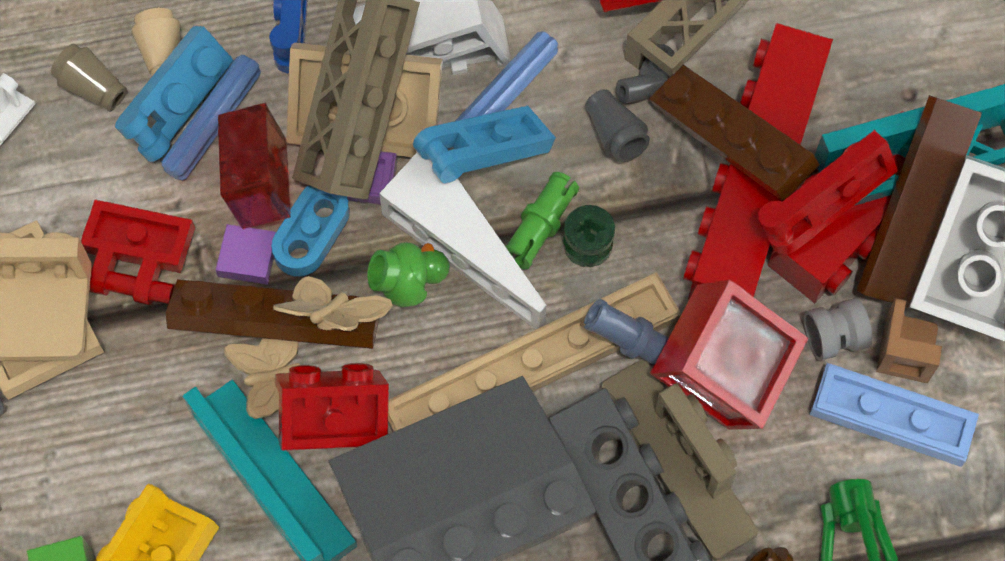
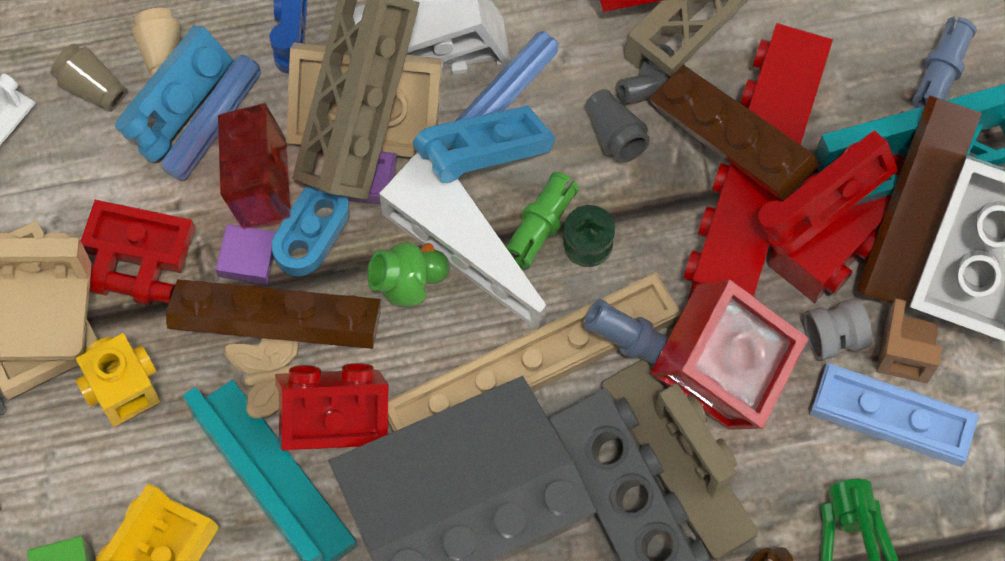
(117, 378): none -> yellow brick
(315, 300): tan piece -> none
(945, 62): none -> sand blue pin

